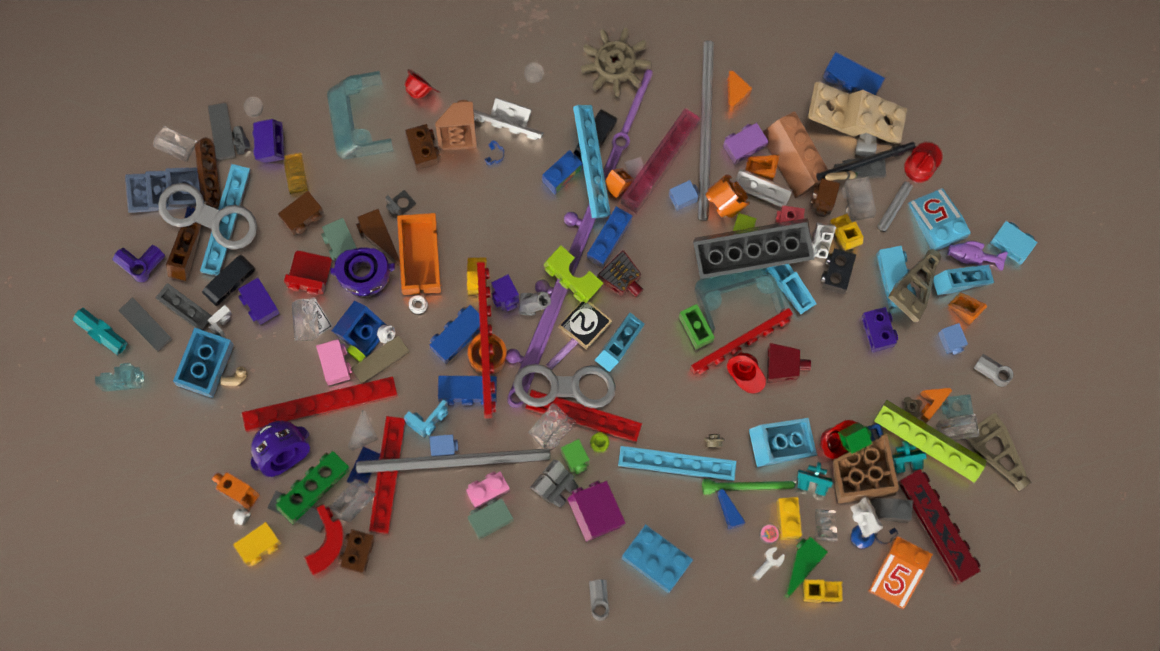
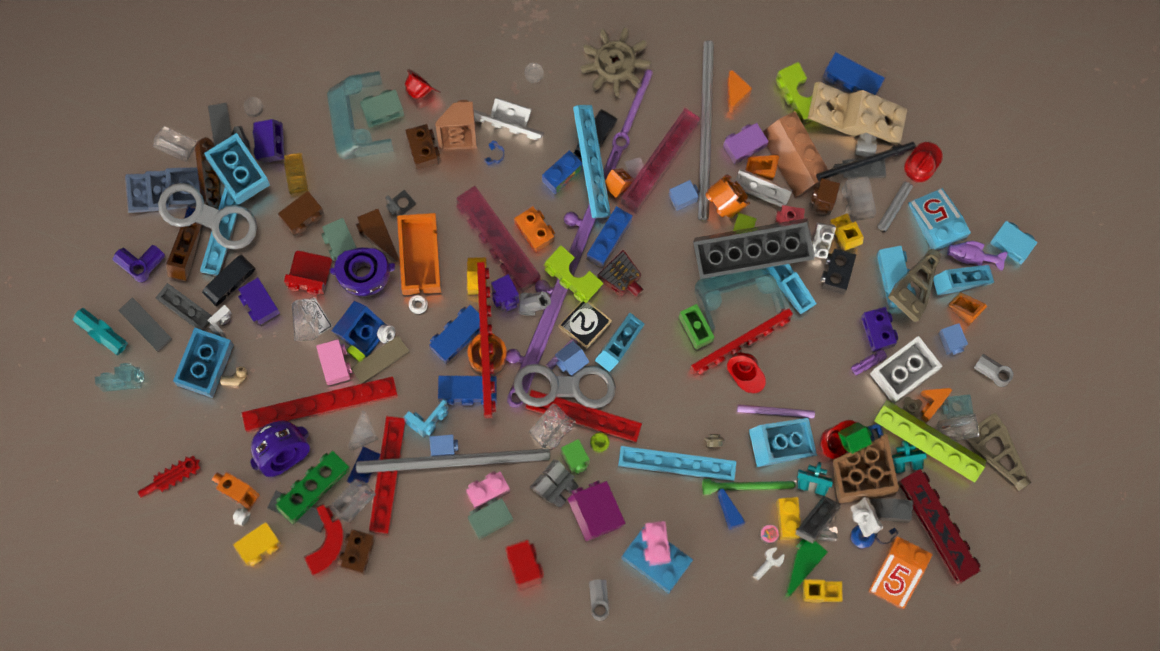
(170, 476): none -> red piece
(237, 169): none -> medium azure brick
(381, 107): none -> sand green brick
(498, 239): none -> clear pink brick
(523, 564): none -> red brick
(534, 229): none -> orange brick
(571, 358): none -> medium blue brick
(657, 543): none -> bright pink brick
(776, 411): none -> lavender bar
(785, 363): dark red torso -> none
(789, 80): none -> lime arch
(818, 519): none -> dark grey tile
(841, 175): tan piece -> none
(869, 362): none -> medium lavender axle
(906, 370): none -> white brick

